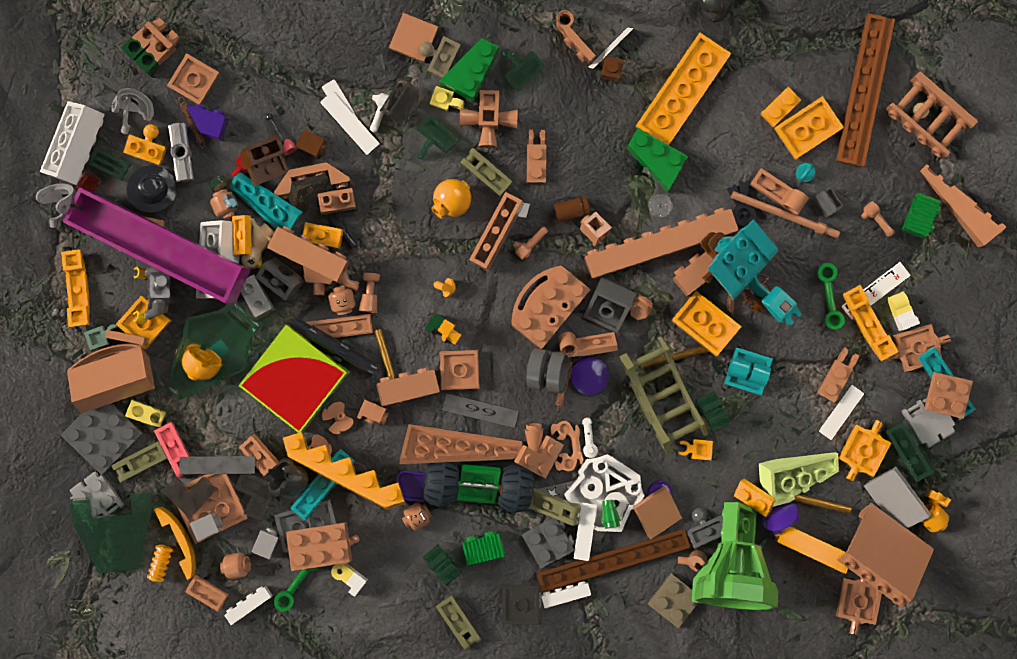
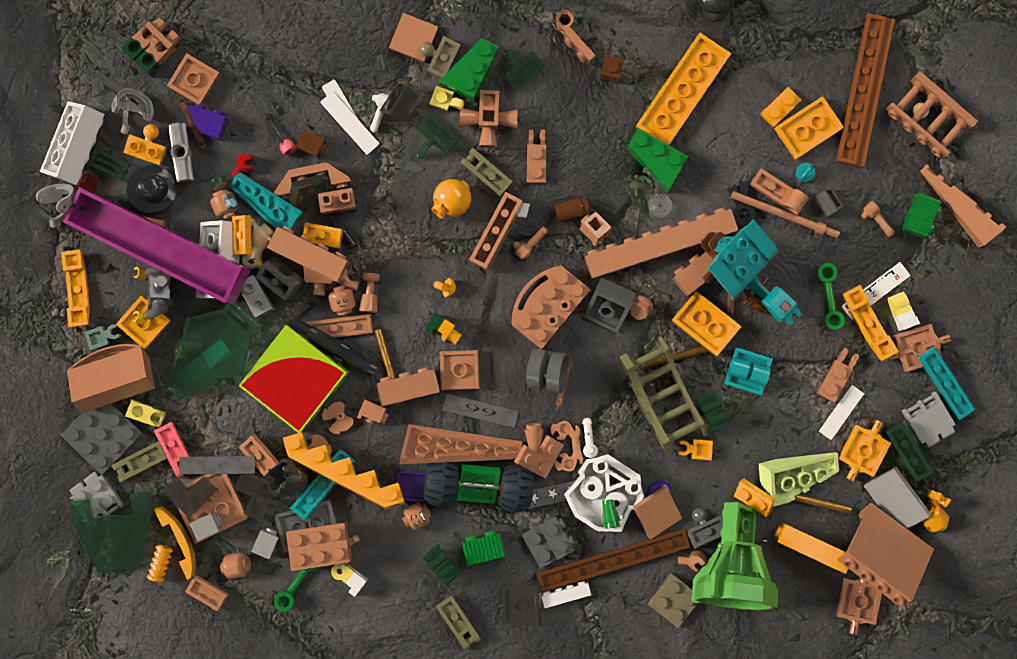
(127, 337): nougat tile -> none
(200, 363): light orange cylinder -> none
(248, 605): white piece -> none
(264, 160): reddish brown brick -> none
(555, 507): olive plate -> none
(585, 531): white sticker -> none
(587, 345): nougat plate -> none
(590, 376): dark purple dish -> none
(610, 47): white sticker -> none
(781, 517): dark purple dish -> none
(948, 395): nougat plate -> none

